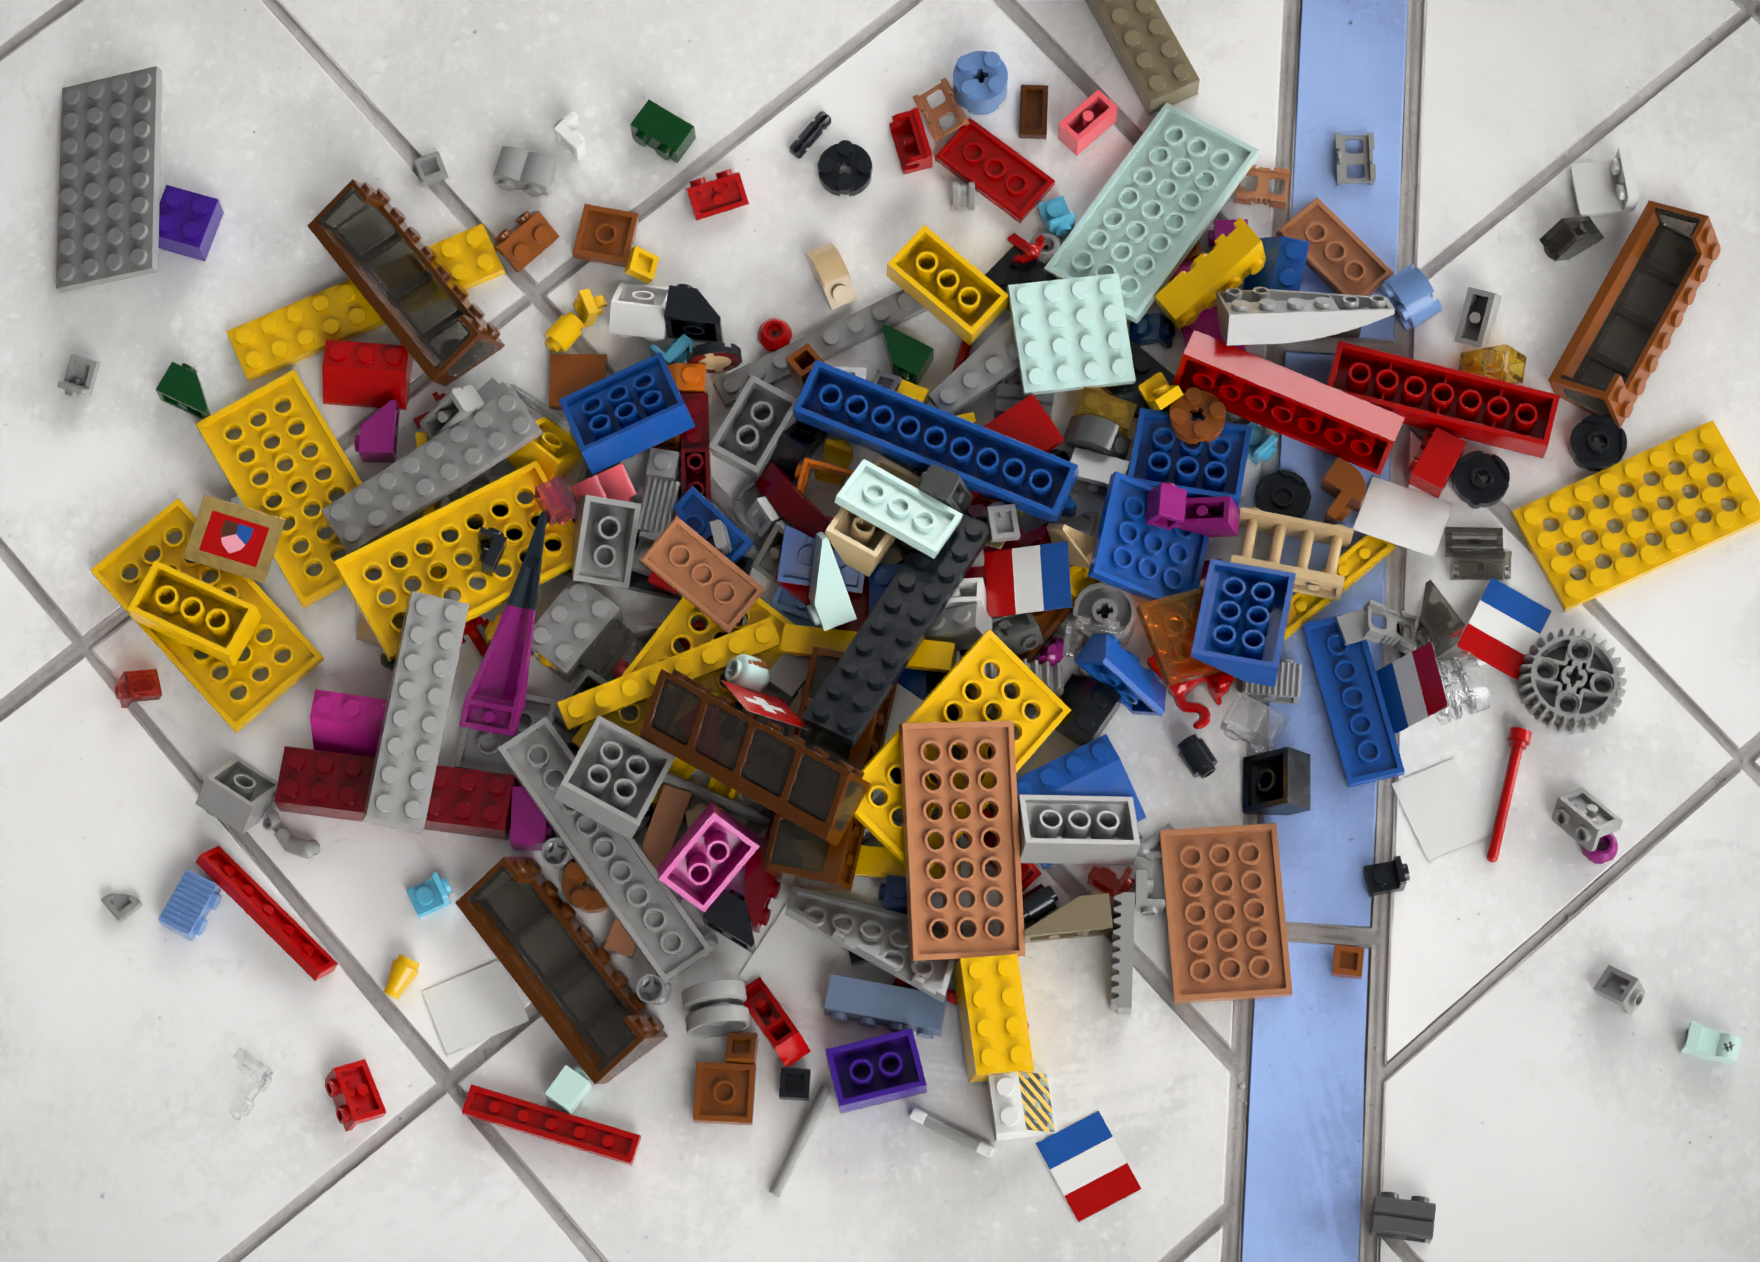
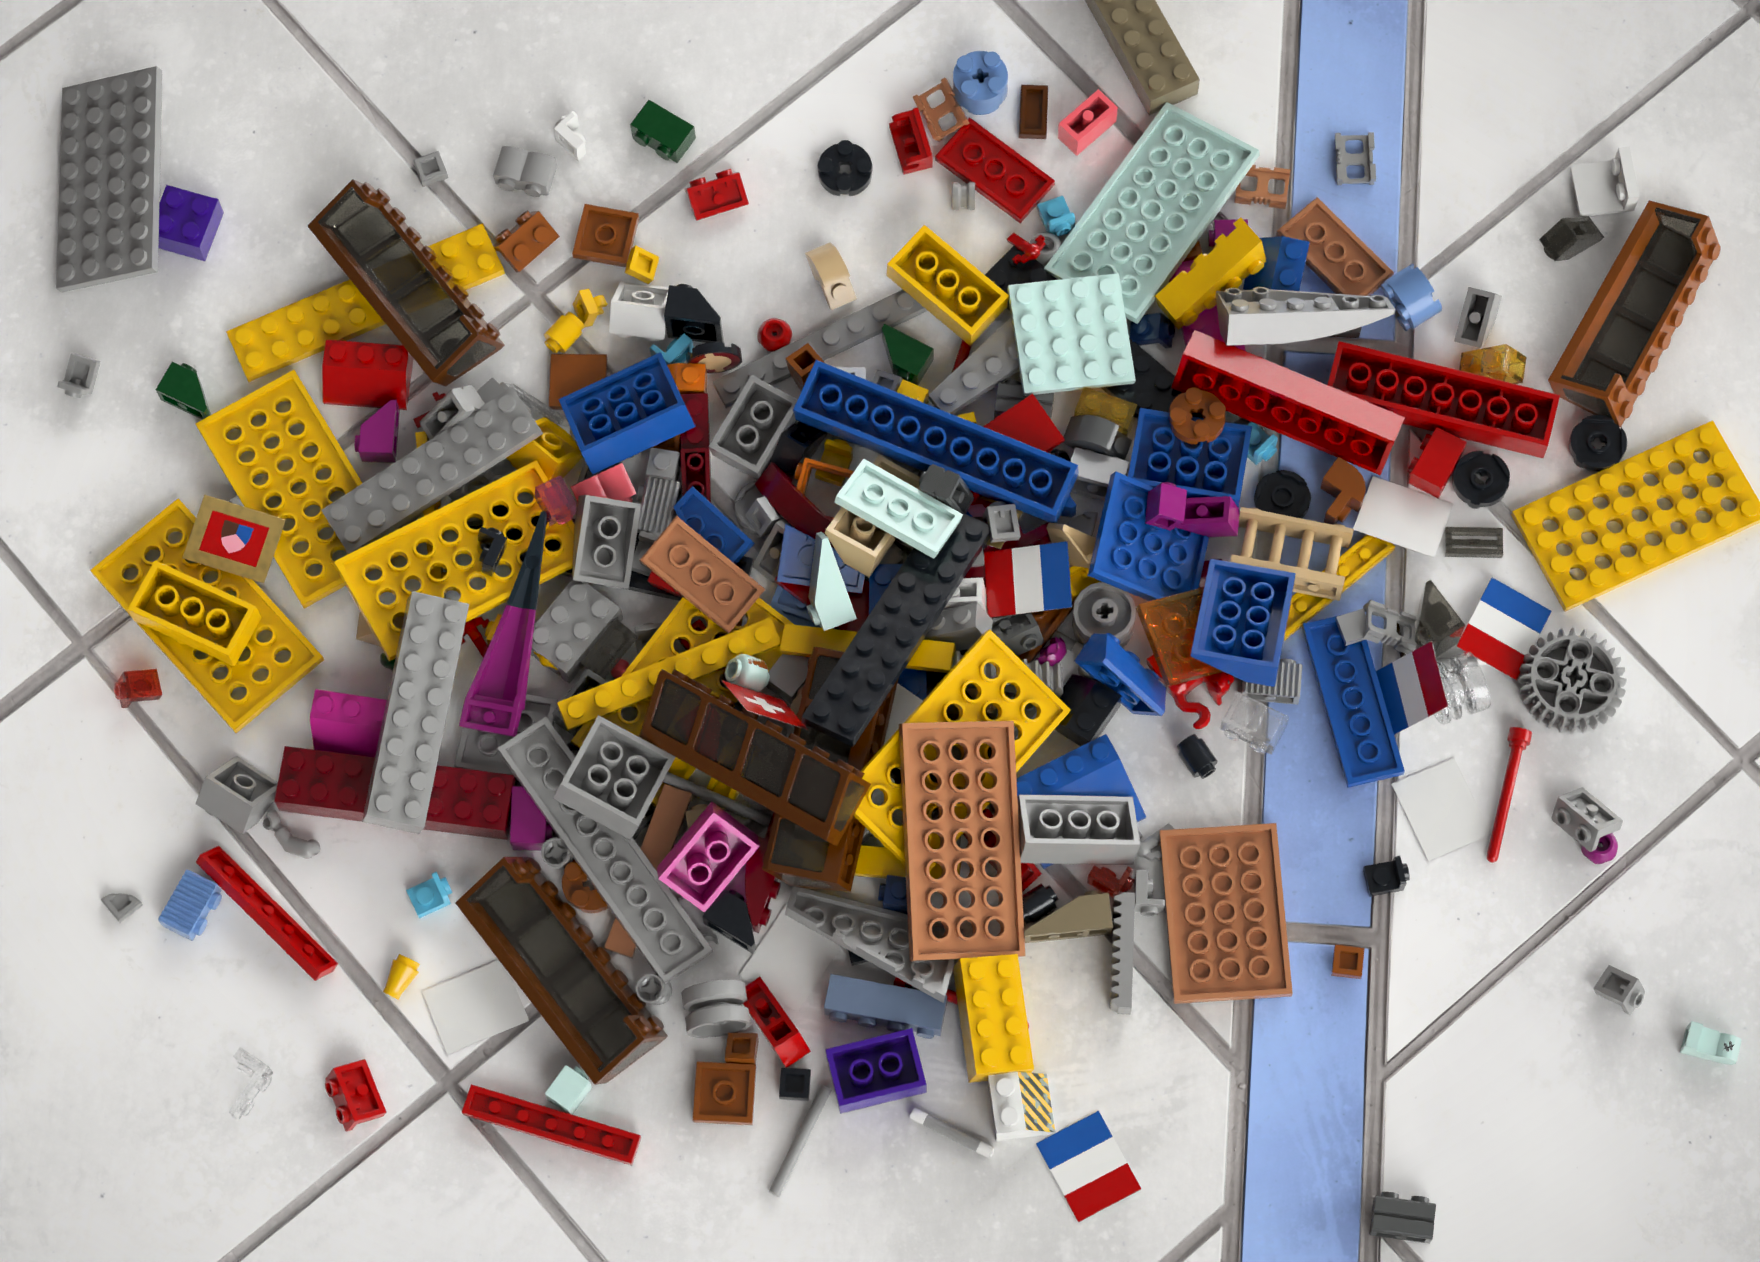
(720, 536): light grey tile -> none
(810, 134): black axle -> none
(1074, 640): clear bracket -> none
(1158, 392): yellow bracket -> none
(1276, 782): black slope -> none
(1480, 564): clear smoke hinge -> none

